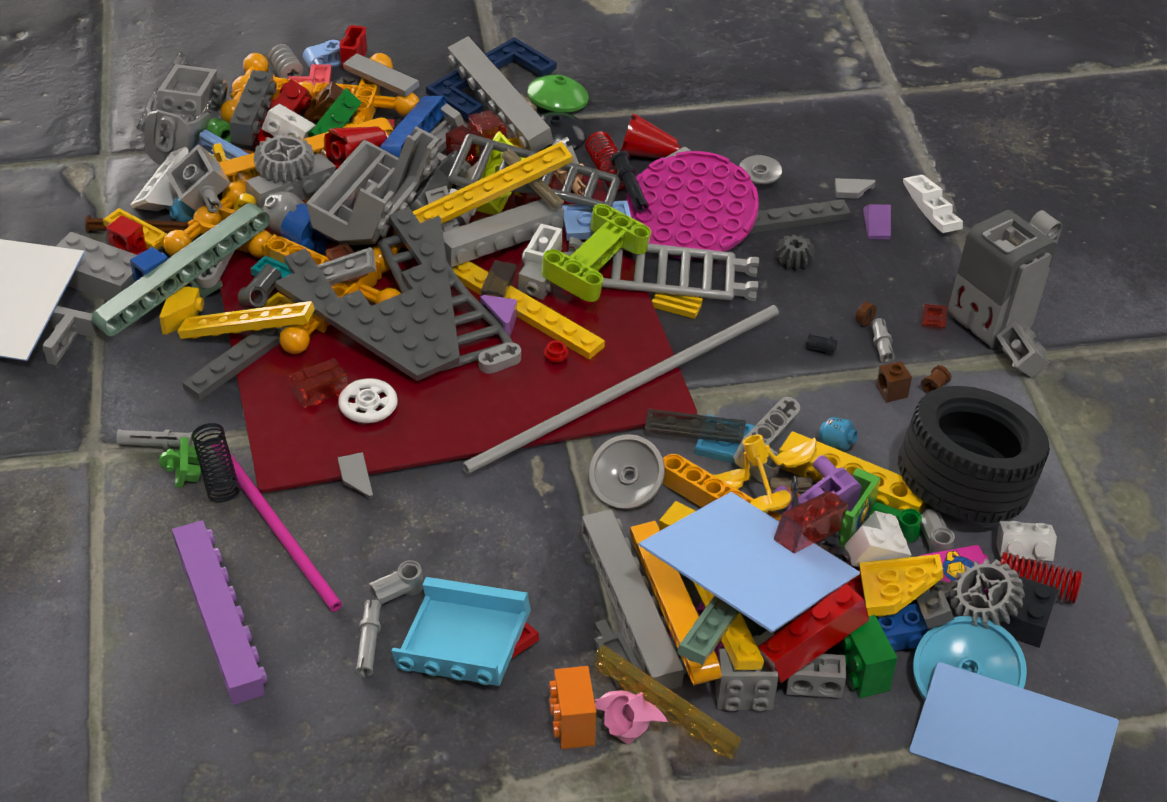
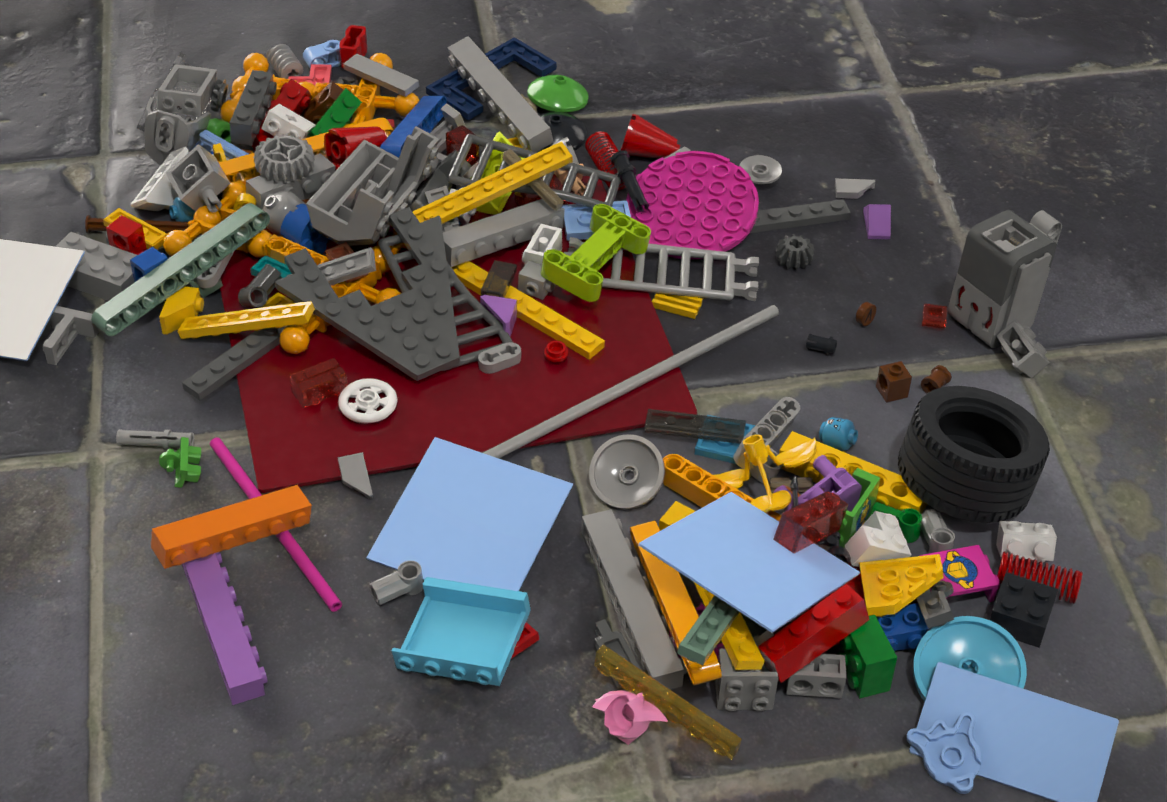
(219, 483): black piece -> none
(230, 526): none -> orange brick
(369, 629): light grey pin -> none
(471, 518): none -> light blue piece
(486, 125): clear red brick -> none
(573, 707): orange brick -> none
(882, 340): light grey pin -> none
(932, 204): white slope -> none
(949, 753): none -> light blue tile
(970, 596): light grey gear -> none

